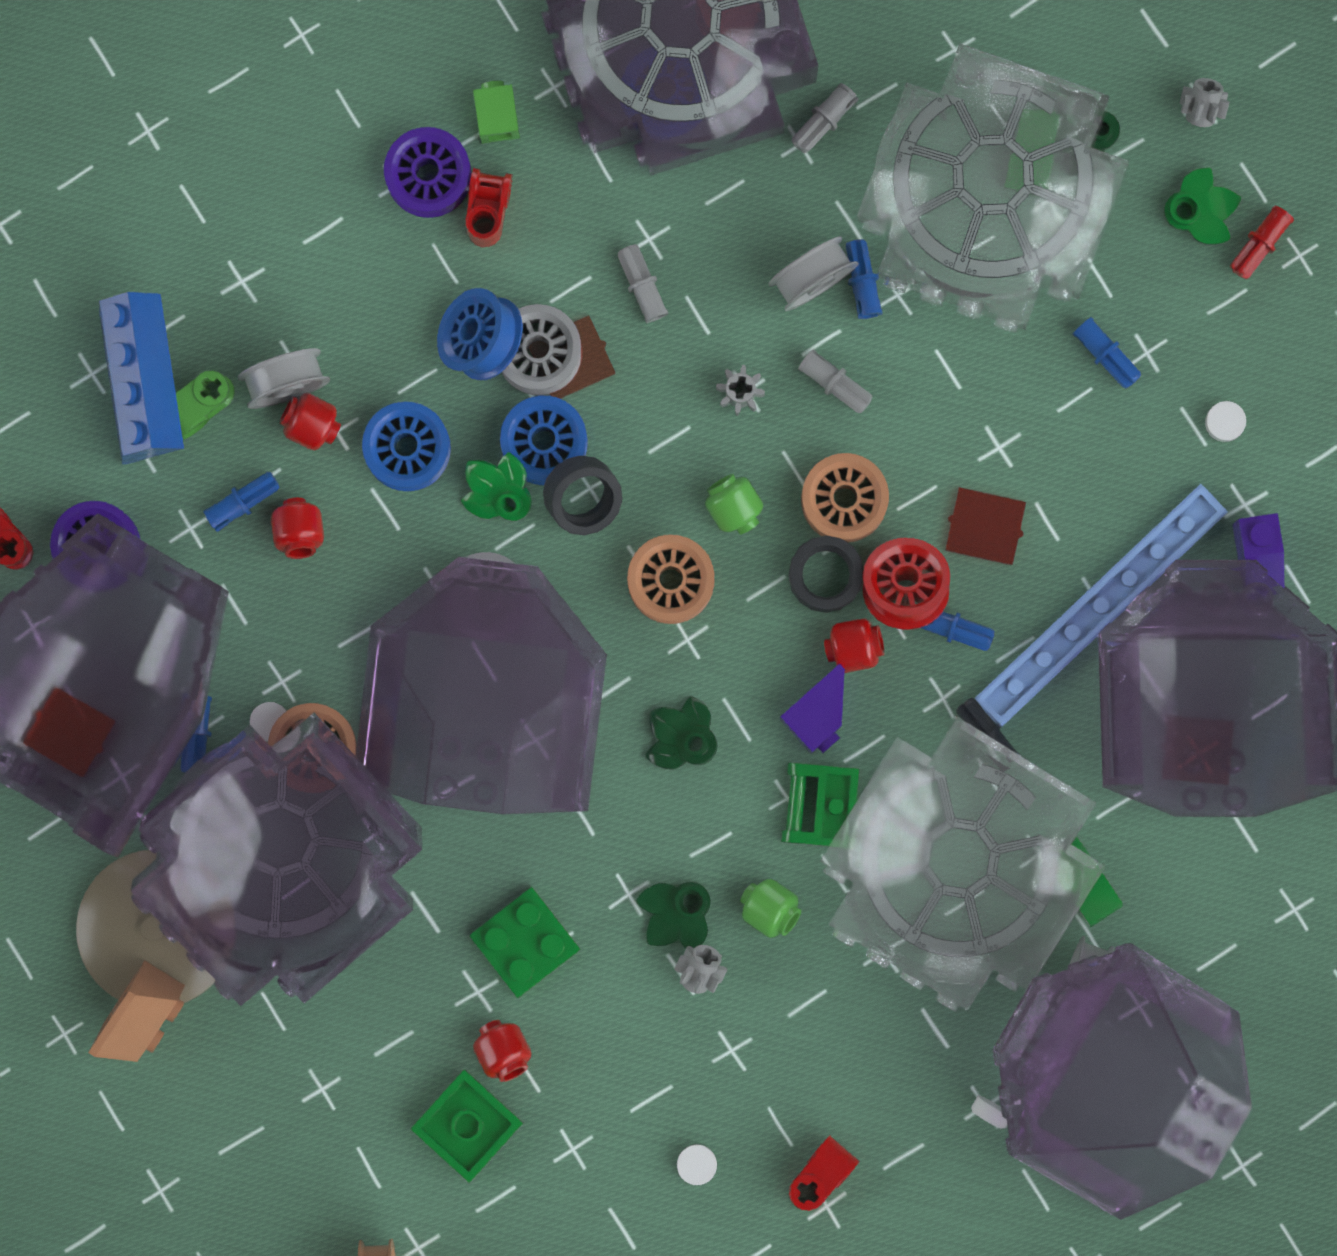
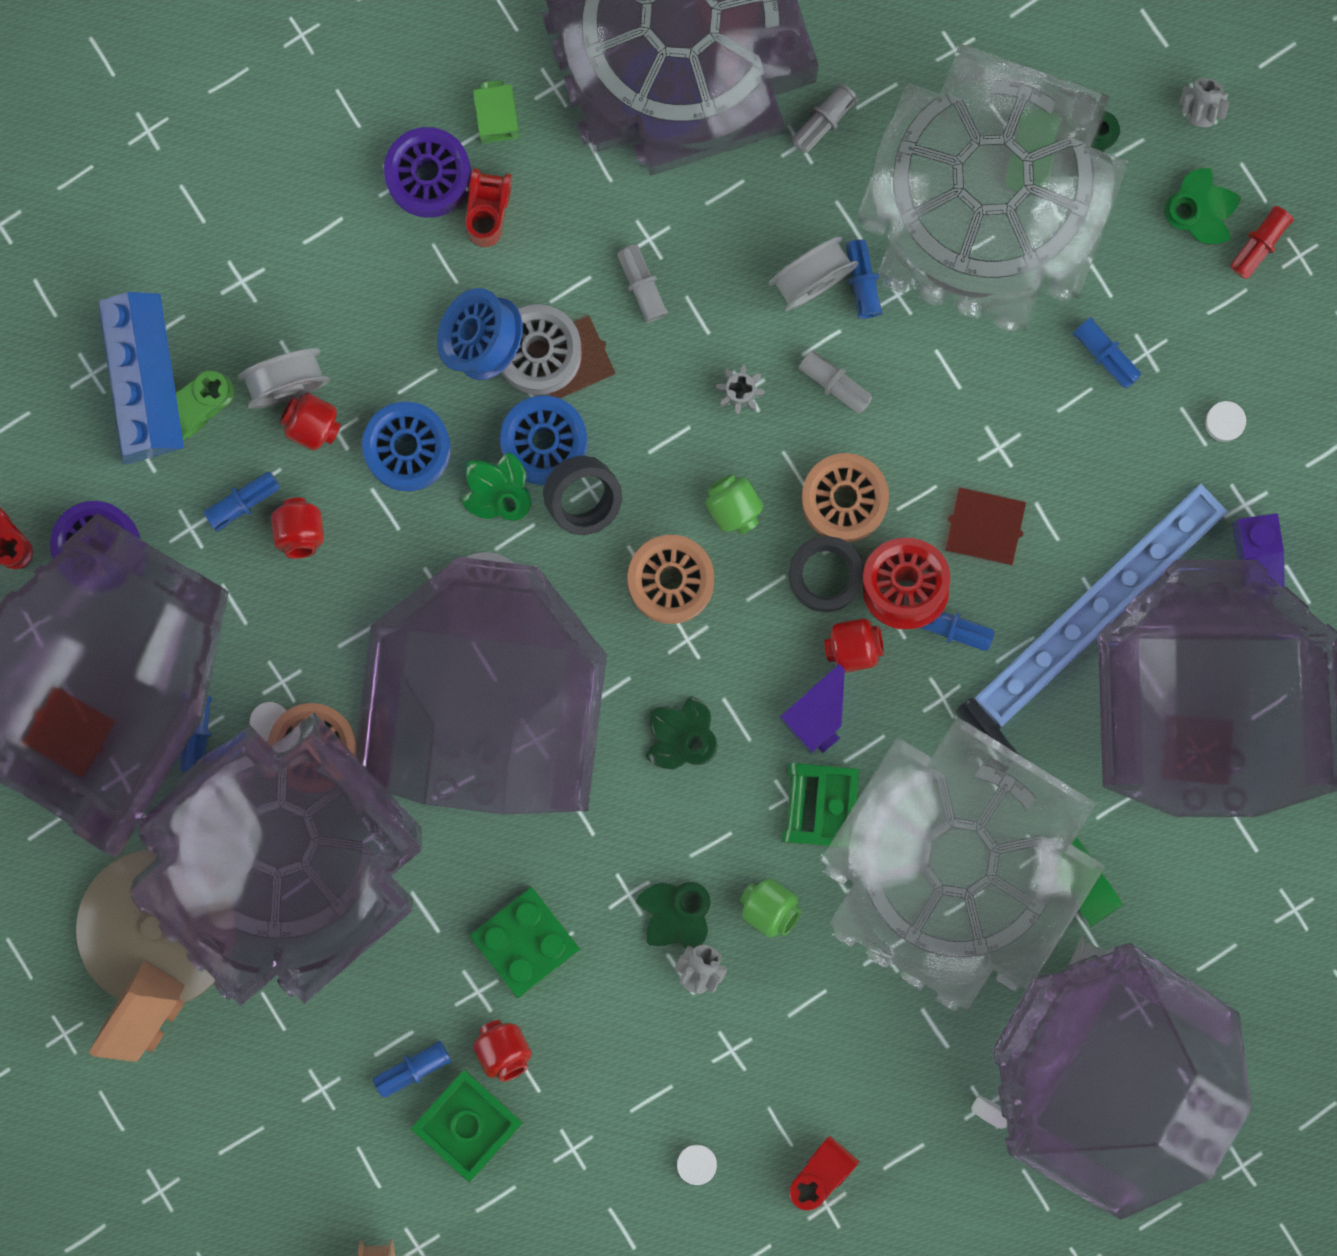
(412, 1069): none -> blue axle

